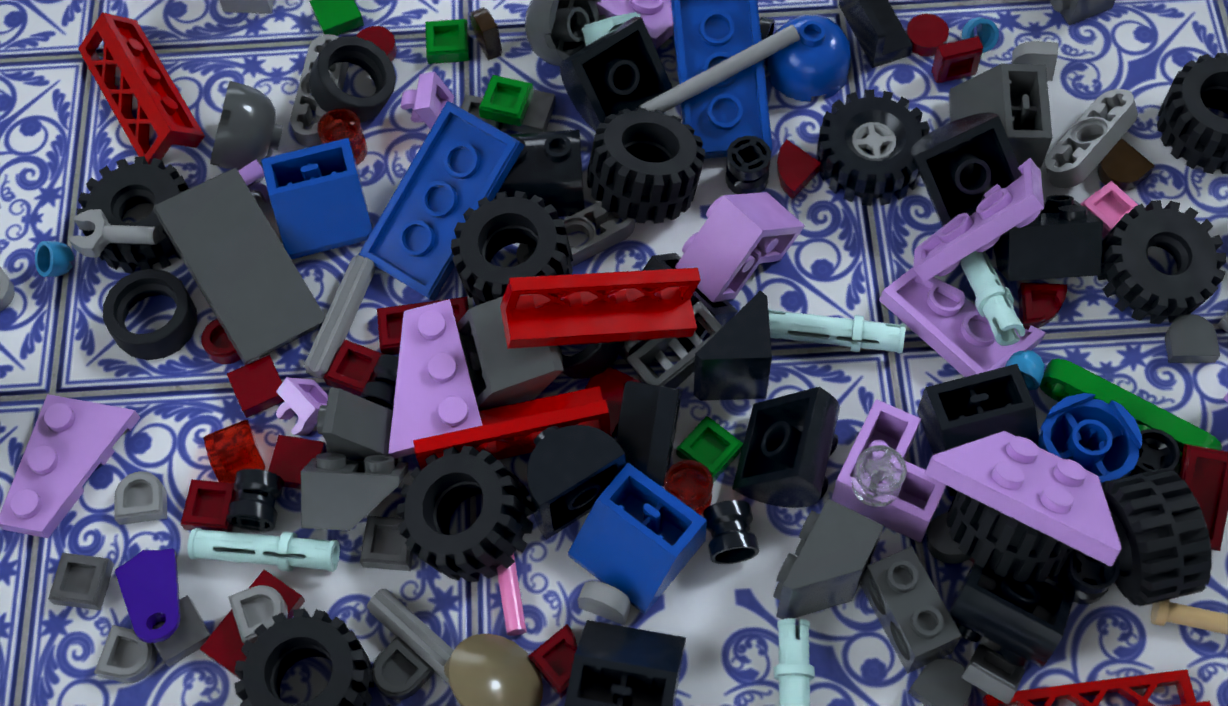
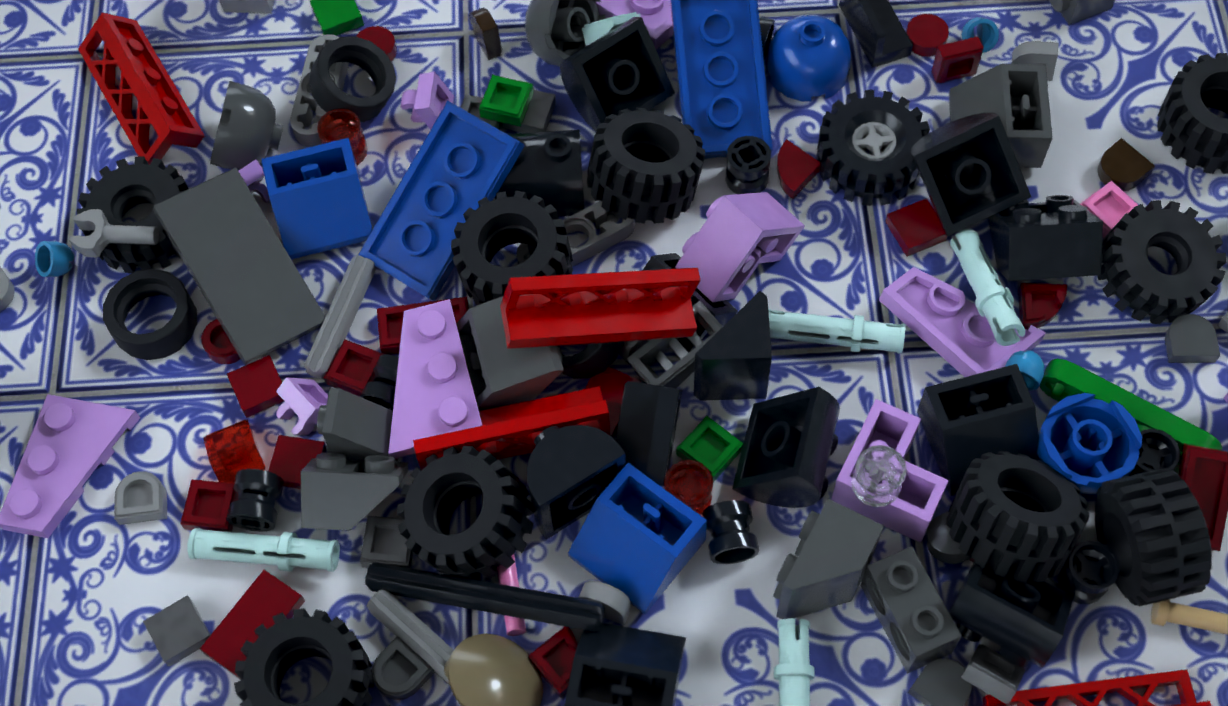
(81, 581): flat silver tile -> none
(125, 657): light grey tile -> none
(151, 593): dark purple piece -> none
(256, 607): light grey tile -> none
(447, 41): green tile -> none
(486, 596): none -> black axle
(723, 70): light grey bar -> none
(916, 227): none -> dark red tile
(995, 215): lavender wing -> none
(1034, 489): lavender wing -> none
(1107, 116): light grey beam -> none

